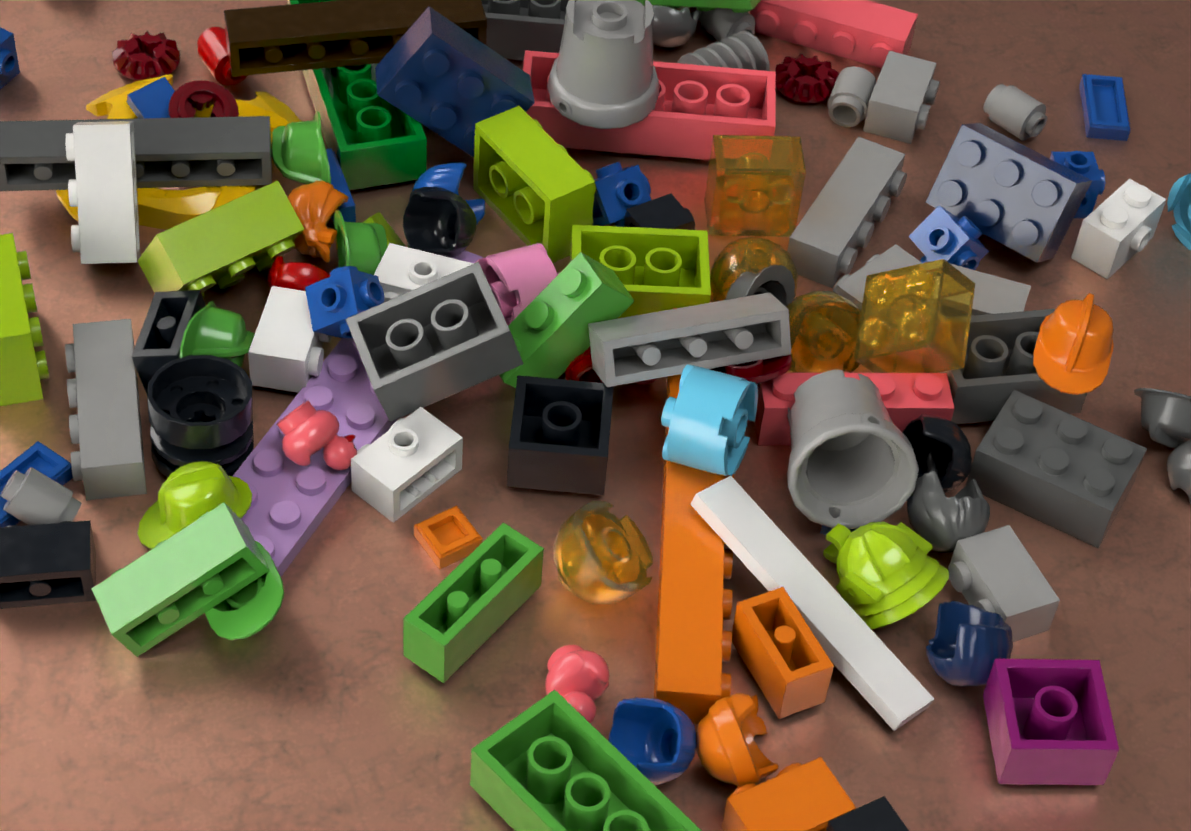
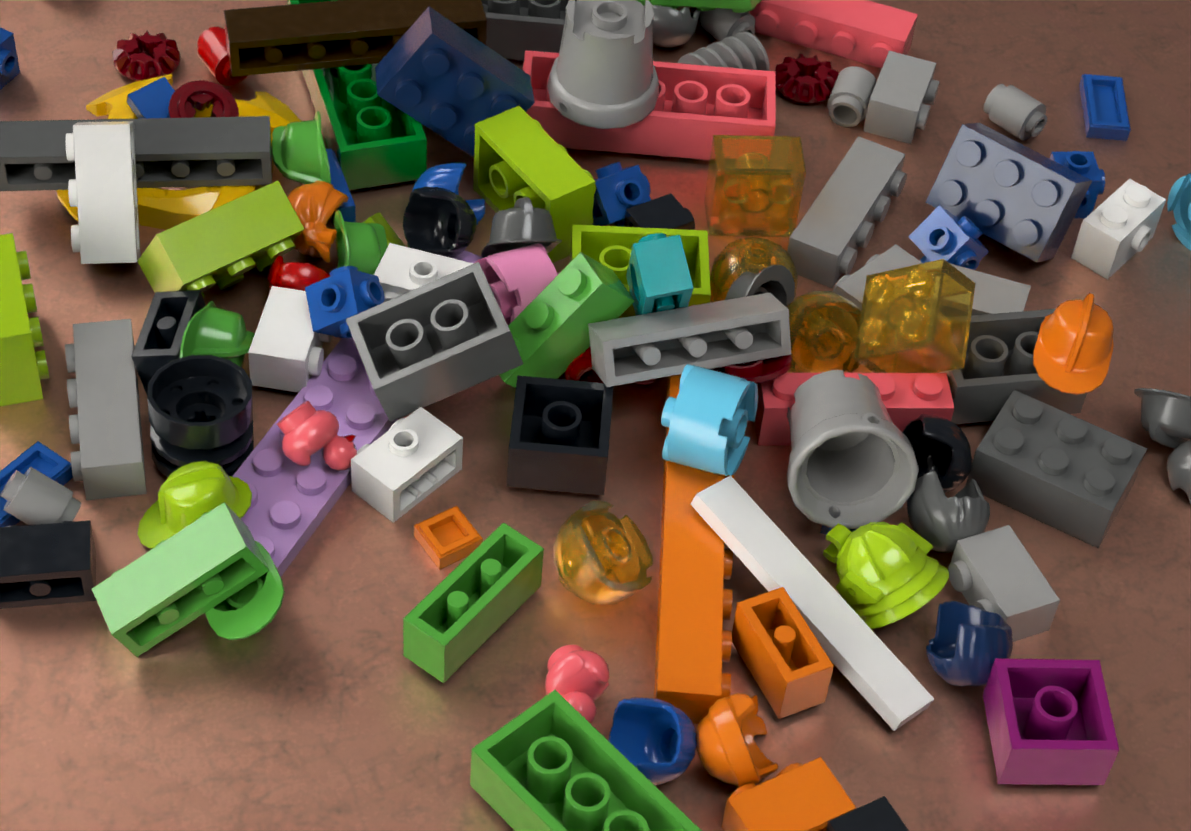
(521, 227): none -> dark grey piece
(659, 274): none -> teal brick

